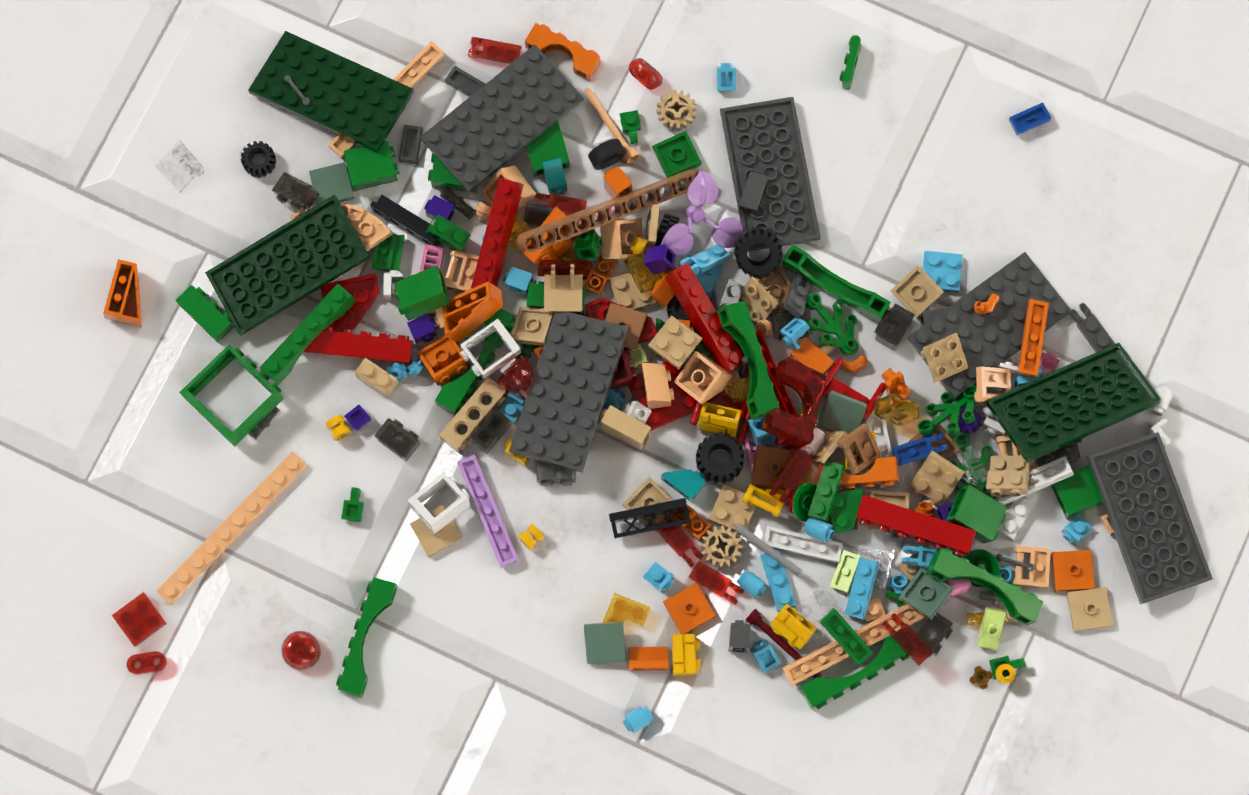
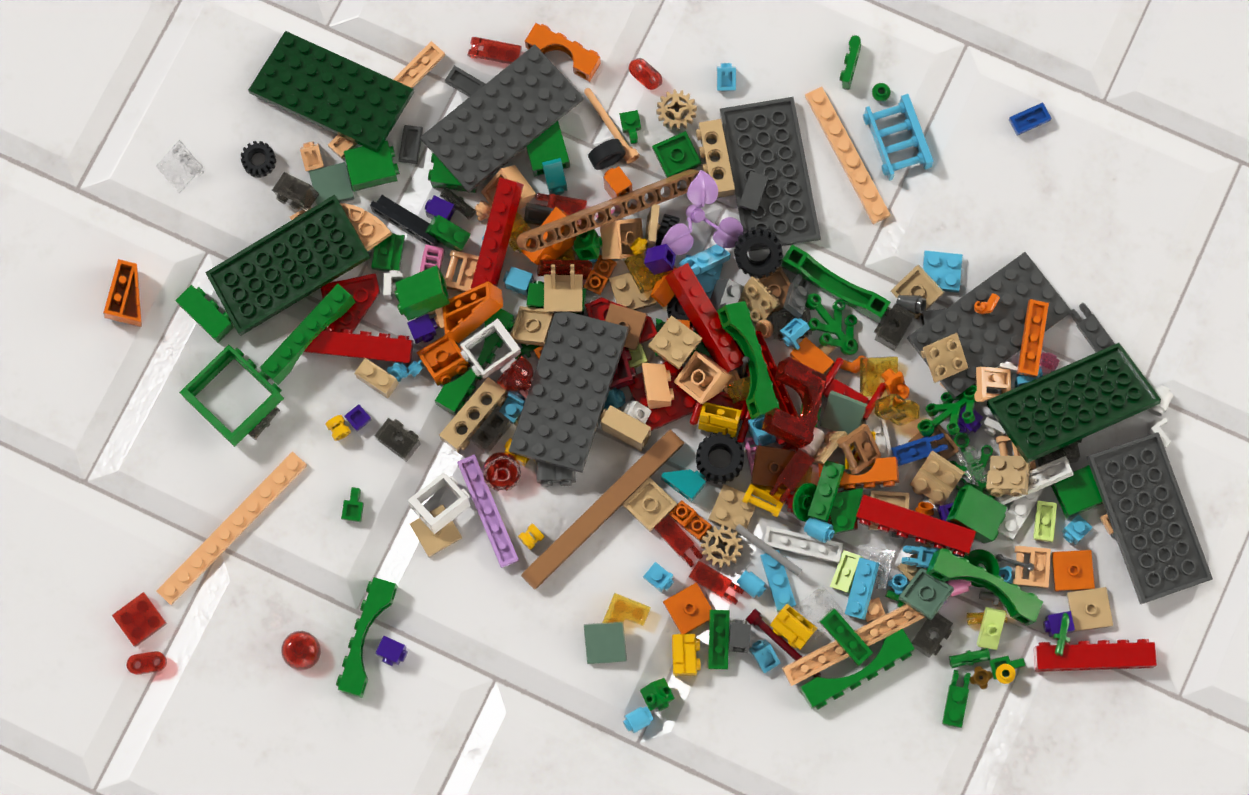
(306, 101): dark grey hinge -> none
(311, 156): none -> light nougat bracket
(391, 651): none -> dark purple brick
(501, 471): none -> clear red cylinder
(602, 509): none -> medium nougat beam
(648, 511): black fence -> none
(648, 659): orange panel -> none
(657, 695): none -> green brick
(714, 130): none -> tan brick
(718, 639): none -> green plate
(847, 155): none -> light nougat plate
(871, 371): none -> clear yellow plate
(881, 97): none -> green plate
(908, 640): clear red hinge -> none
(911, 123): none -> medium azure fence
(912, 303): none -> dark grey cone
(956, 701): none -> green hinge
(969, 658): none -> green pin
(1045, 521): none -> yellowish green plate
(1053, 623): none -> dark purple brick
(1061, 637): none -> green piece
(1096, 656): none -> red brick

